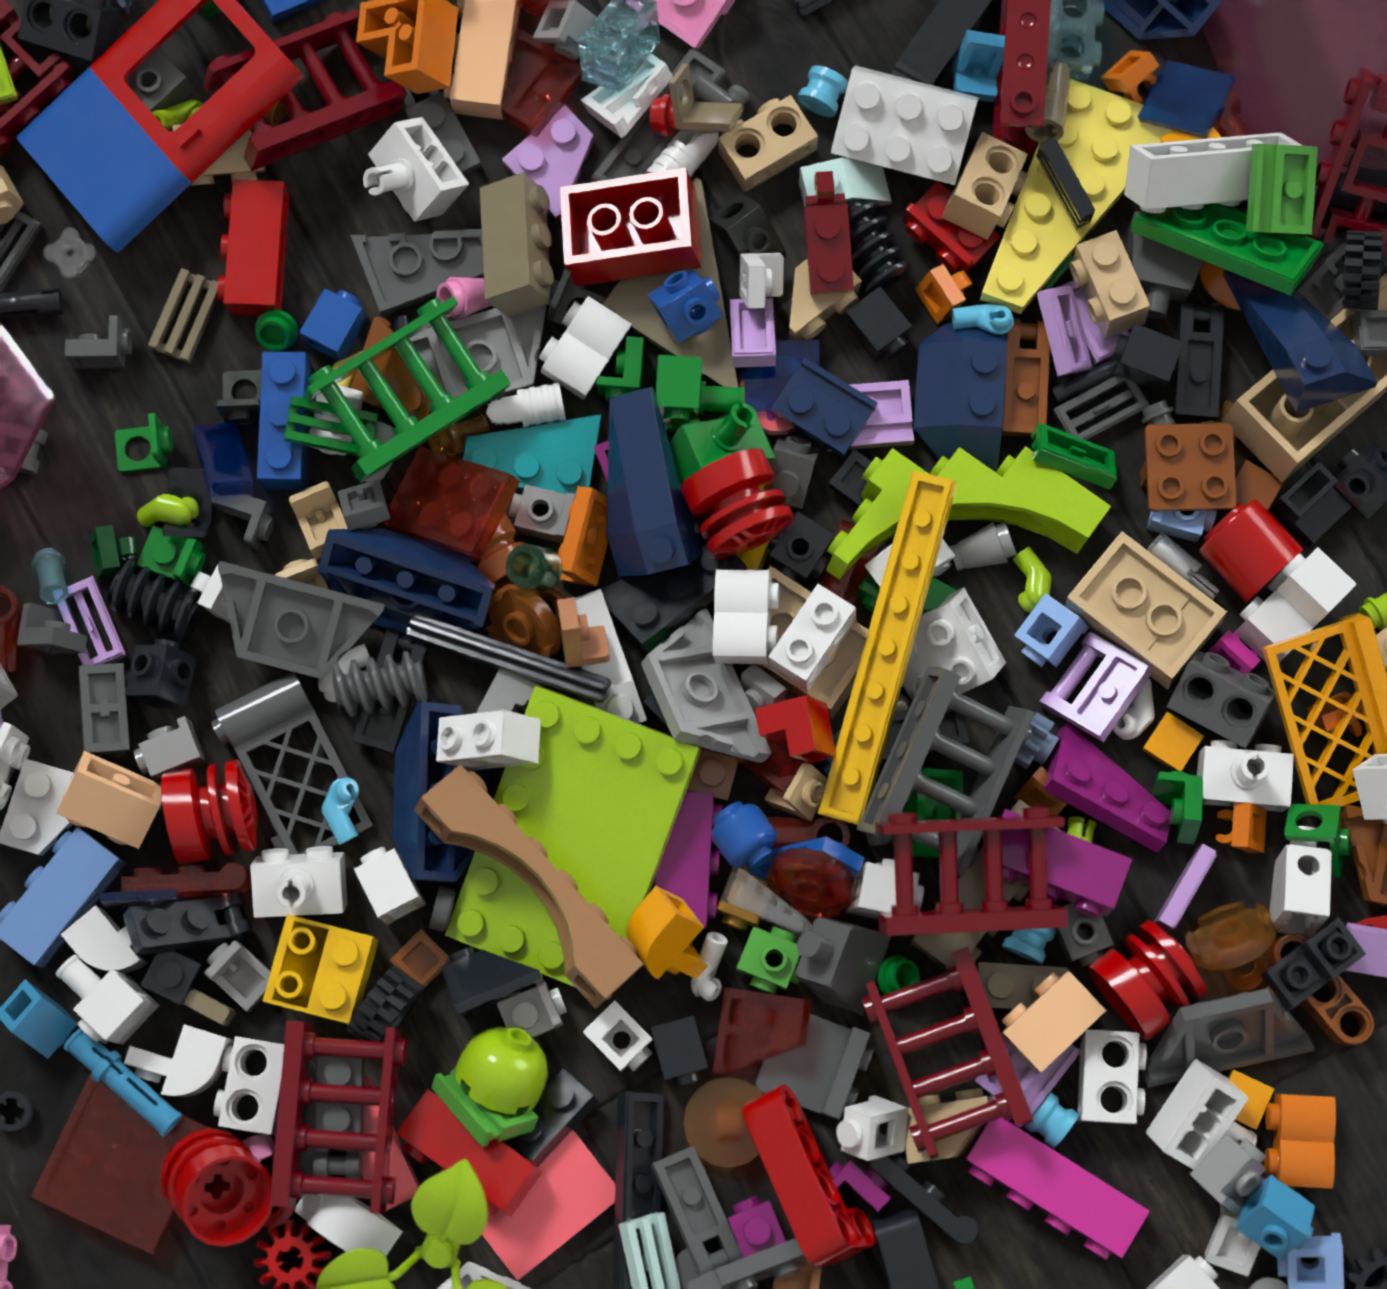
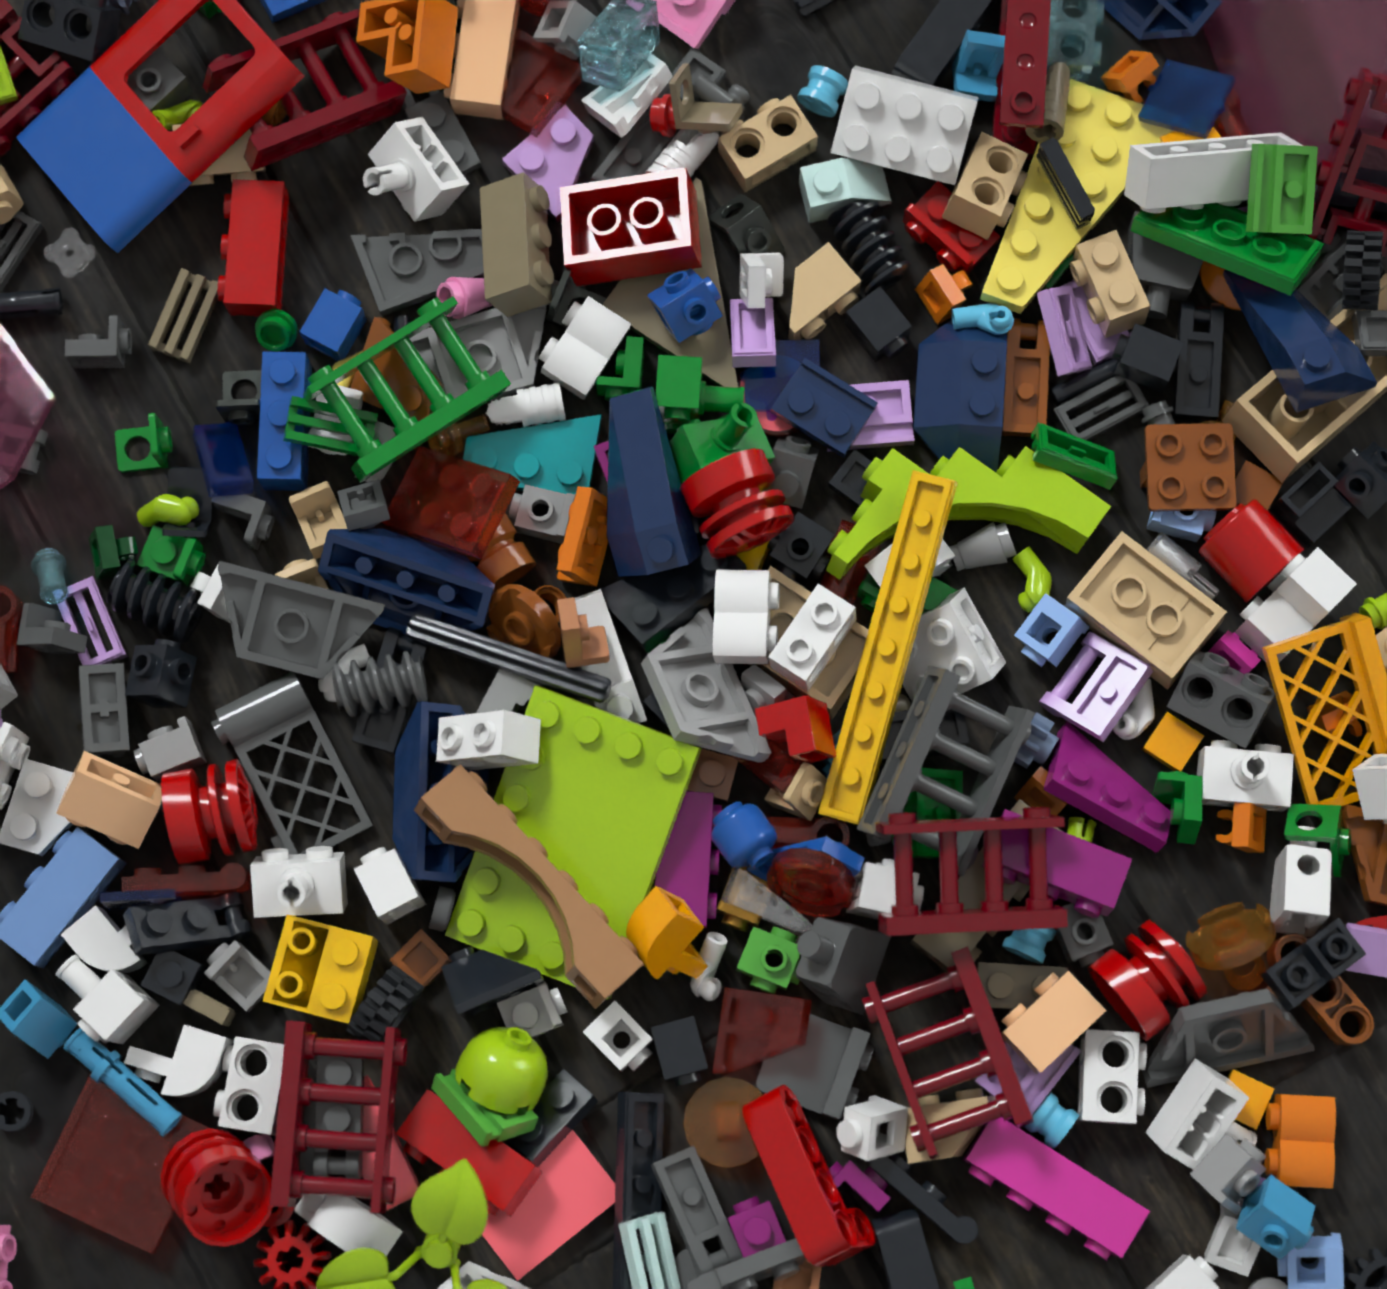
(338, 806): medium azure arm -> none
(533, 567): clear green brick -> none
(828, 239): dark red hinge -> none
(897, 973): green plate -> none
(1185, 887): lavender tile -> none

